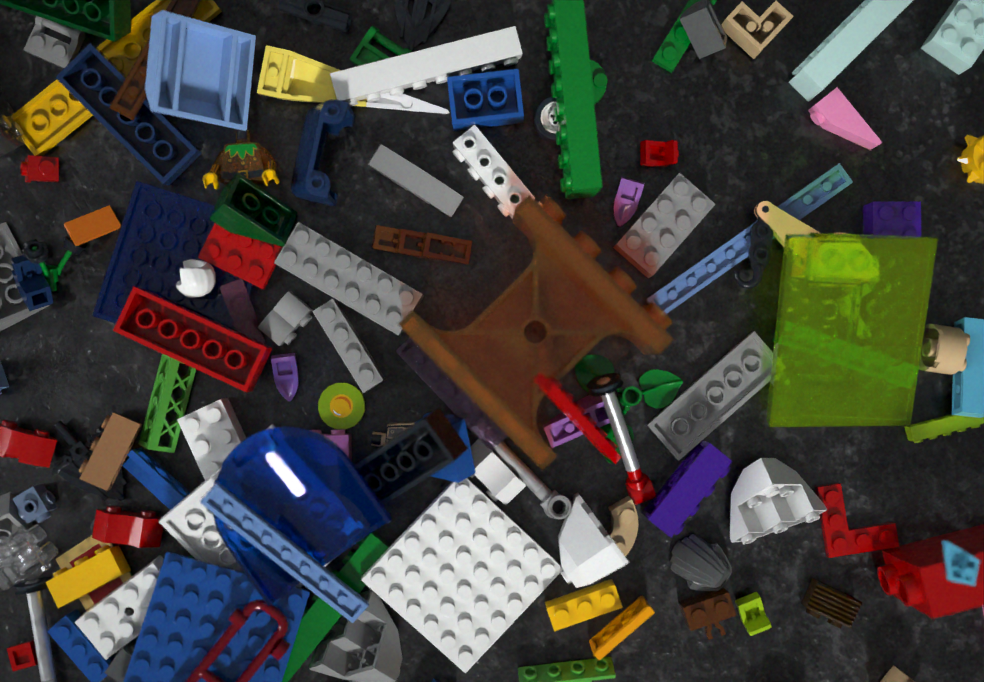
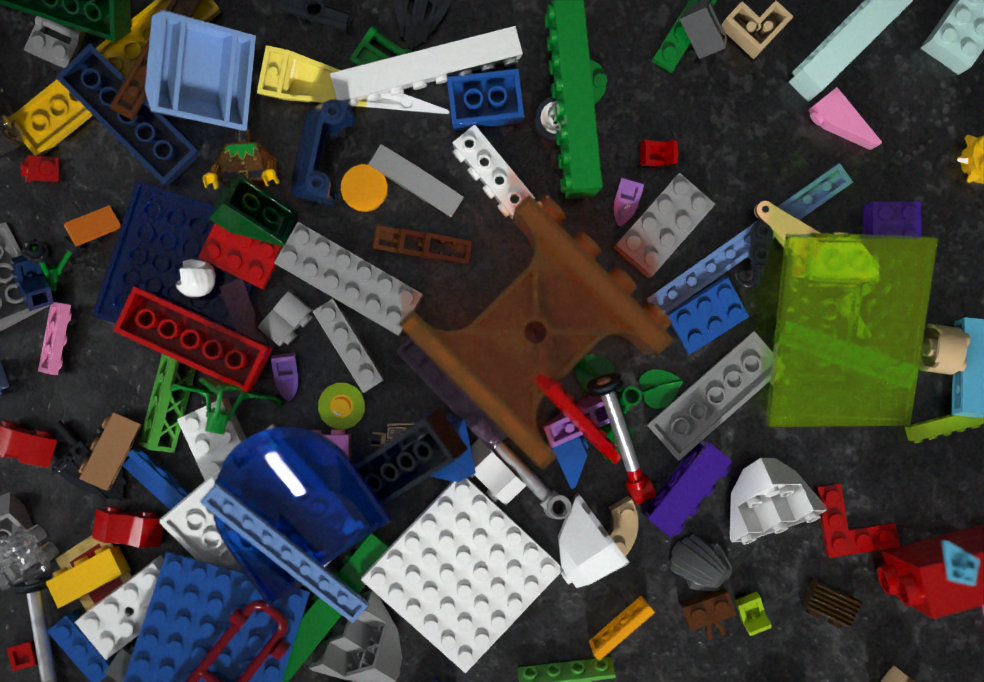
(35, 504): sand blue brick -> none
(54, 338): none -> bright pink plate
(218, 418): none -> green plant
(364, 188): none -> light orange tile
(572, 458): none -> blue slope
(583, 604): yellow brick -> none
(707, 315): none -> blue plate

